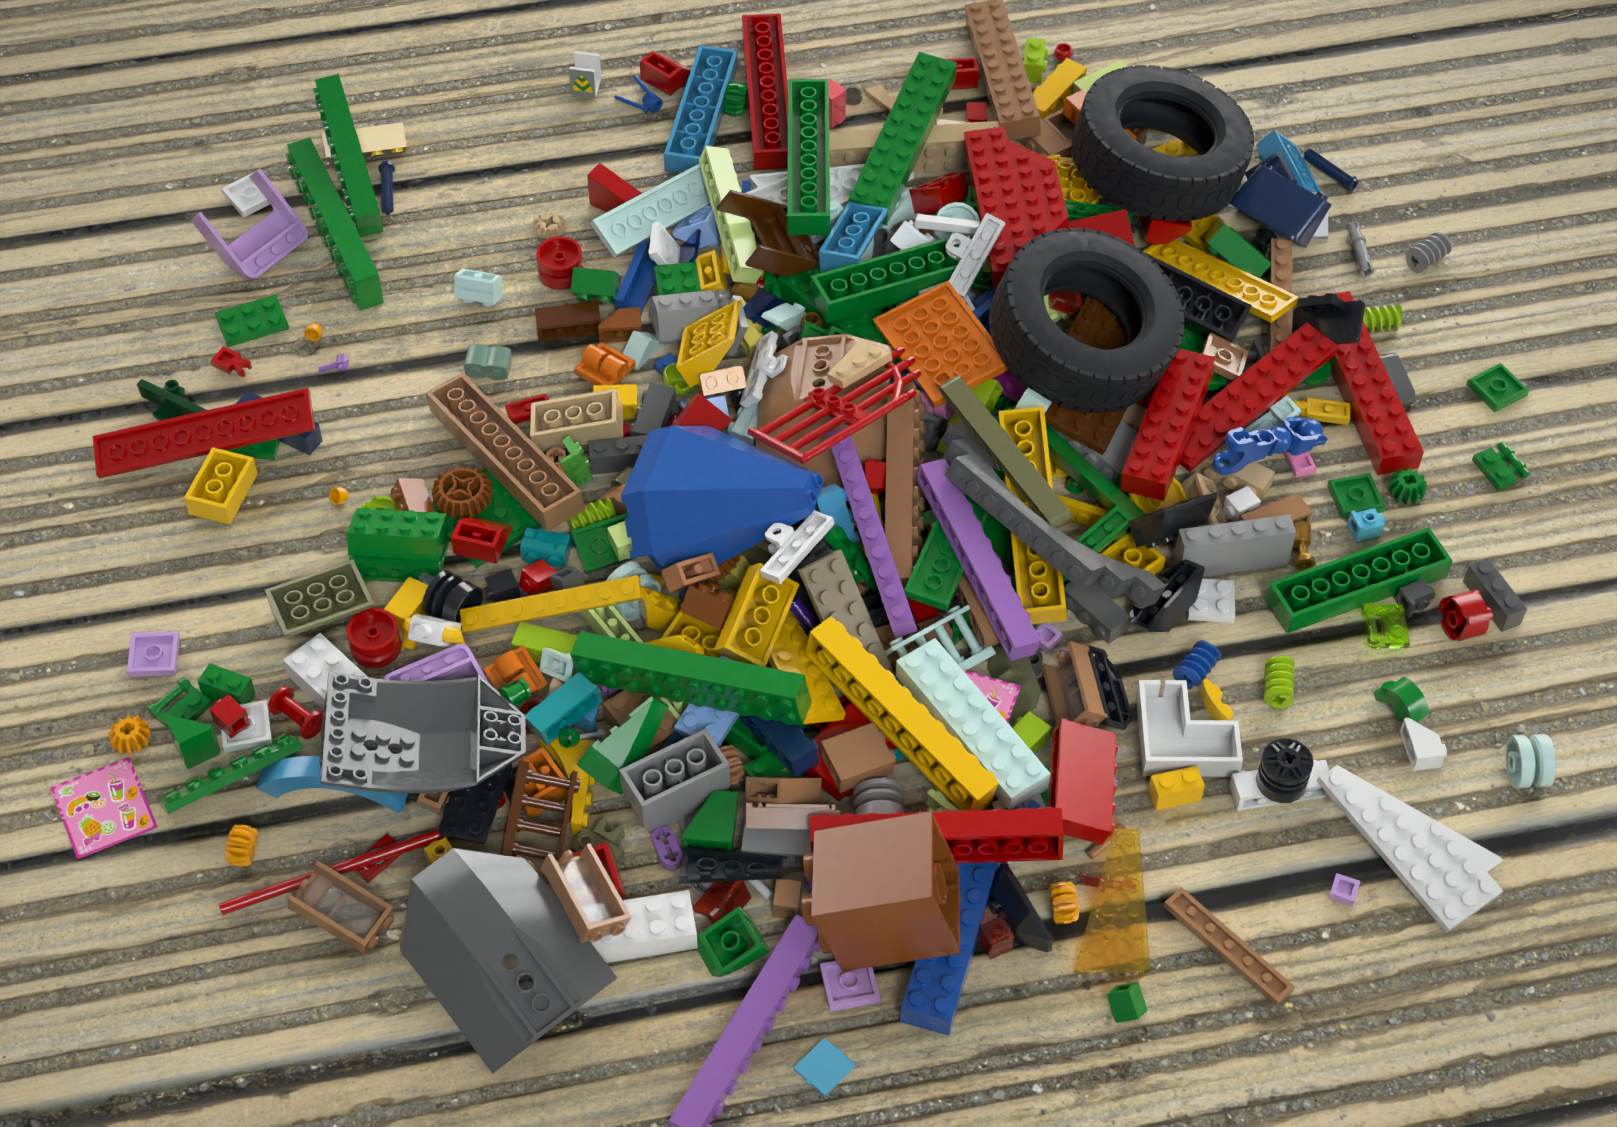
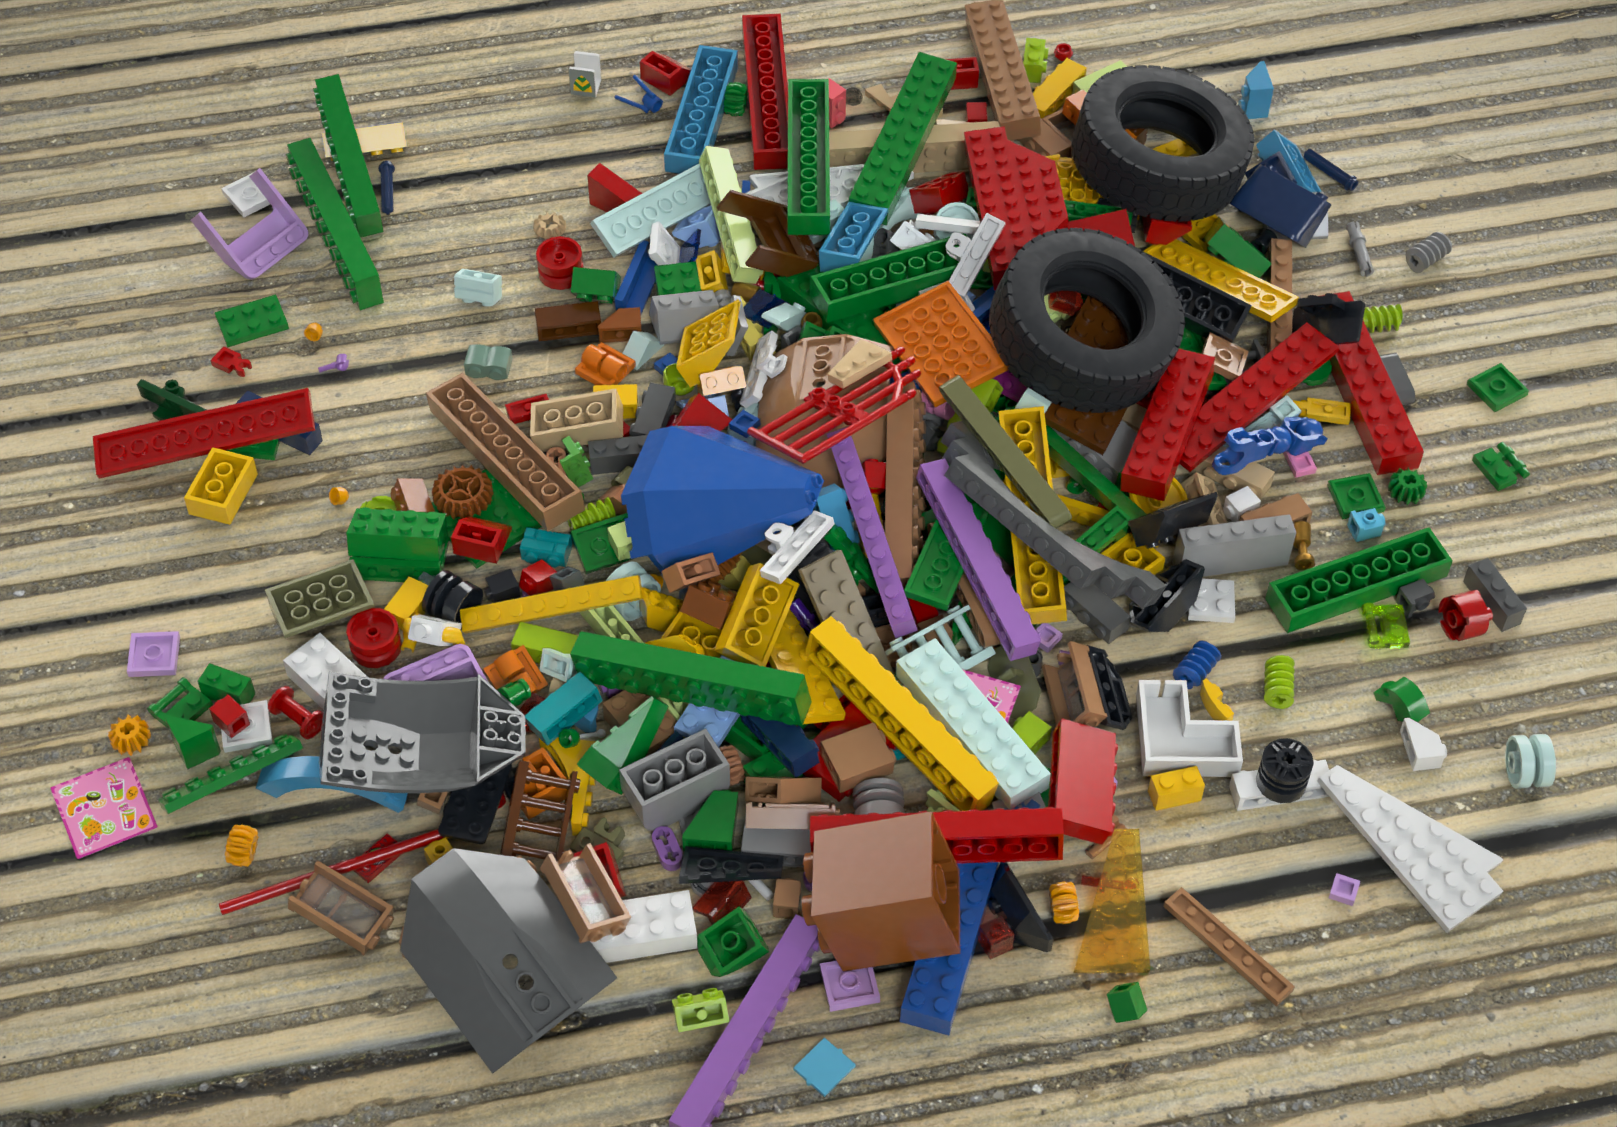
(700, 1010): none -> lime brick
(743, 422): none -> blue plate
(1257, 92): none -> dark azure slope

